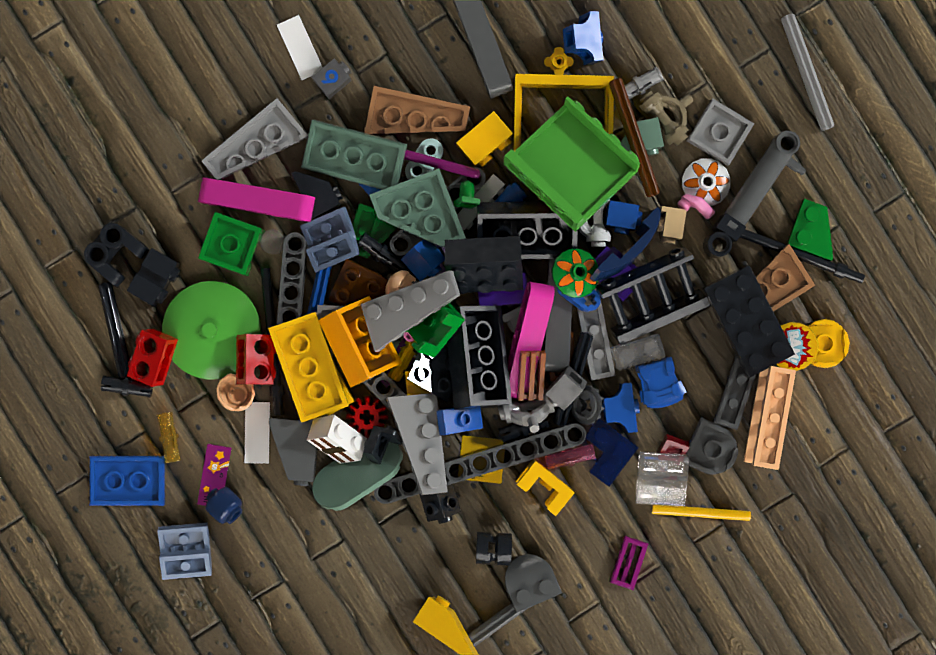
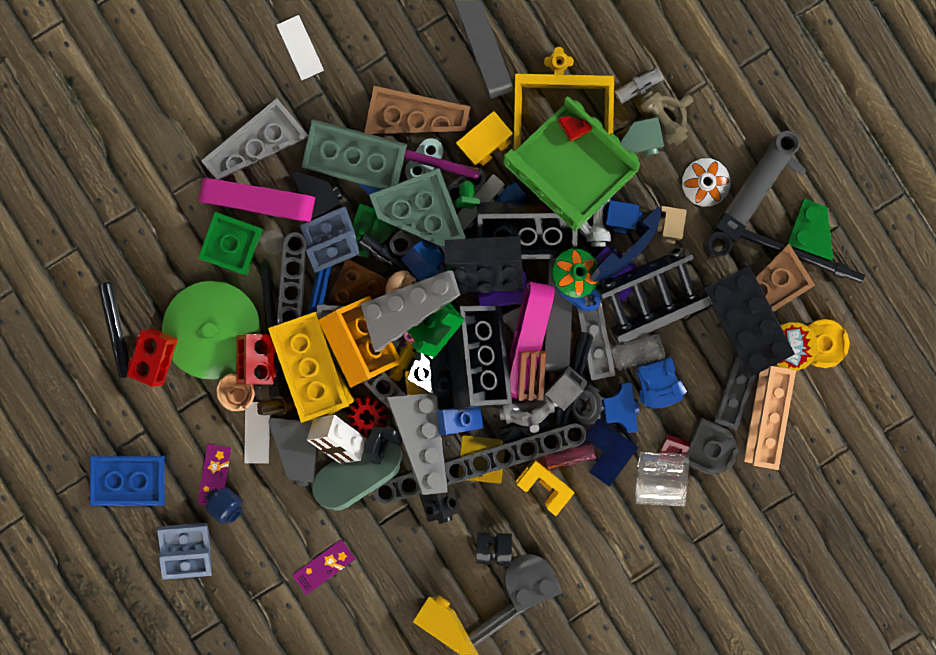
(110, 250): black piece -> none
(126, 386): black pin -> none
(154, 277): black brick -> none
(168, 437): clear yellow pin -> none
(278, 405): none -> dark brown axle
(323, 567): none -> magenta sticker
(332, 78): flat silver brick -> none
(574, 127): none -> red tile
(585, 38): brick -> none
(622, 582): magenta tile -> none
(633, 136): reddish brown axle -> none
(698, 203): bright pink arm -> none
(701, 512): yellow bar -> none
(720, 132): light grey tile -> none
(807, 72): light grey axle -> none

